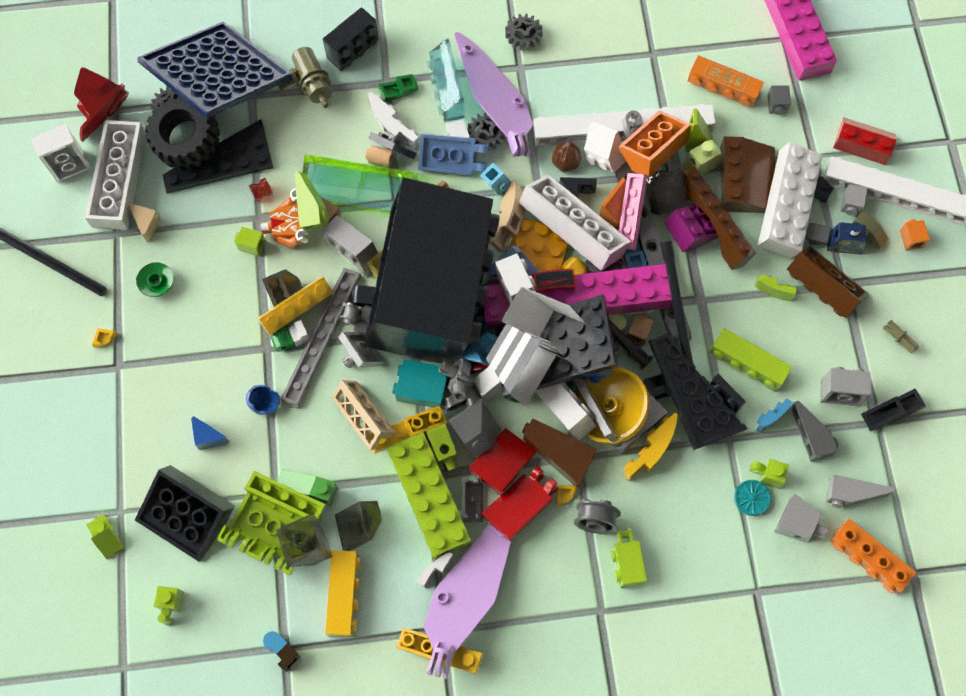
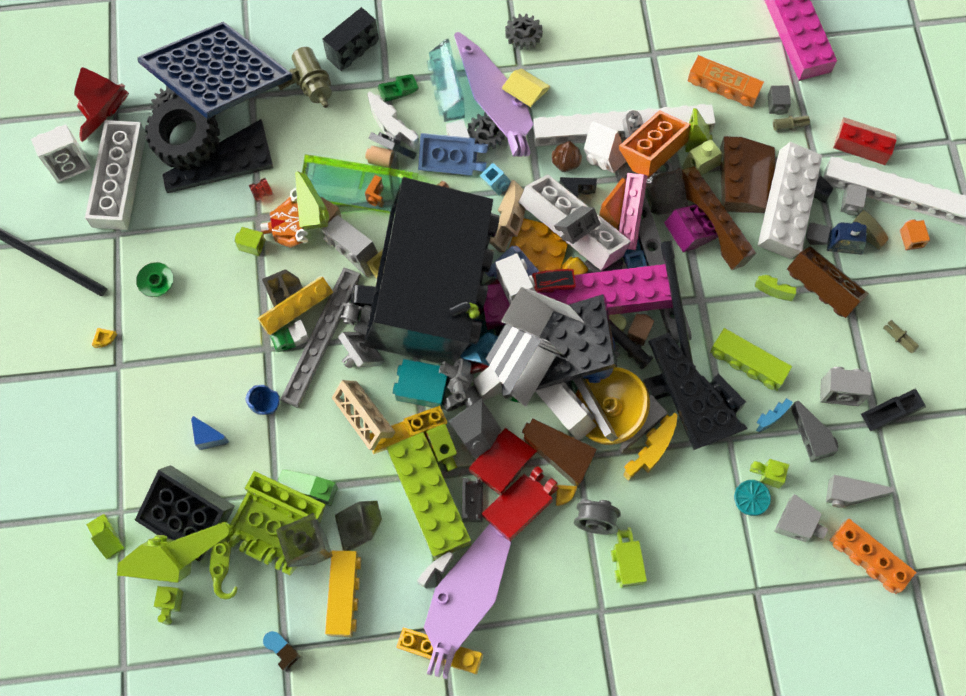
(146, 220): tan slope -> none
(172, 559): none -> lime slope
(374, 190): none -> orange bracket
(465, 307): none -> black arm
(525, 87): none -> light yellow slope
(578, 224): none -> dark grey hinge
(790, 122): none -> olive axle

